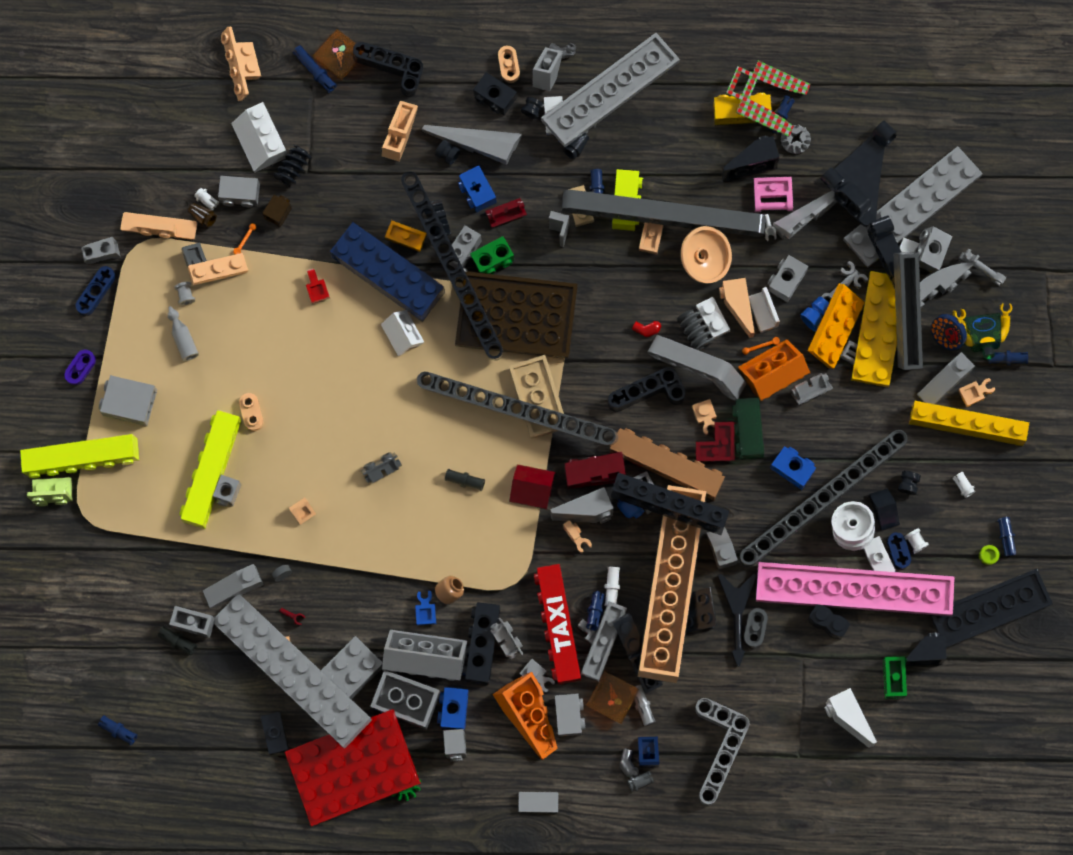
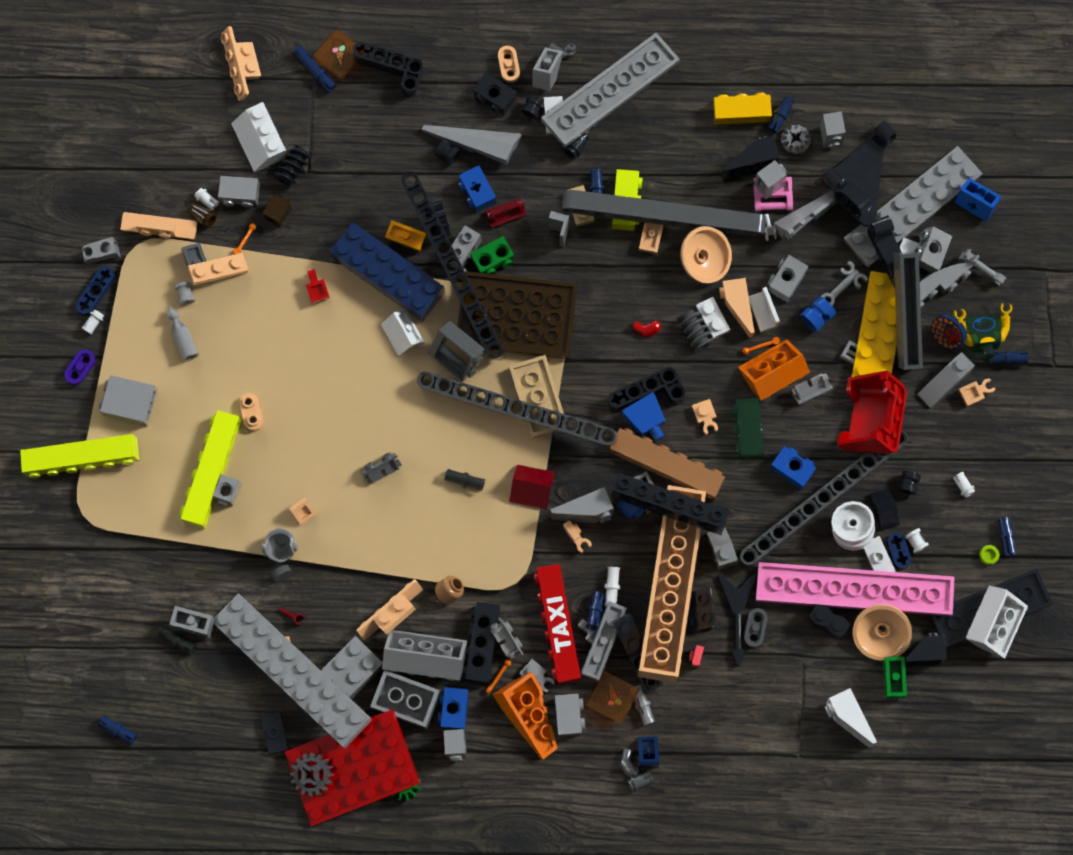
(50, 491): yellowish green bracket -> none
(92, 321): none -> white pin
(233, 585): light grey slope -> none
(279, 545): none -> light grey cap
(318, 769): none -> dark grey gear
(392, 612): none -> light nougat bracket
(399, 131): light nougat slope -> none
(425, 612): blue plate -> none
(449, 359): none -> dark grey window
(507, 663): none -> orange hinge
(538, 802): light grey tile -> none
(594, 470): dark red wedge -> none
(646, 417): none -> blue torso
(696, 655): none -> coral plate
(699, 363): light grey beam -> none
(723, 447): dark red plate -> none
(726, 750): light grey beam -> none
(758, 112): piece -> none
(770, 179): none -> light grey brick
(832, 130): none -> light grey brick
(836, 326): light orange plate -> none
(876, 413): none -> red windscreen
(882, 643): none -> light nougat dish
(969, 423): yellow brick -> none
(977, 199): none -> blue brick
(997, 621): none -> white slope

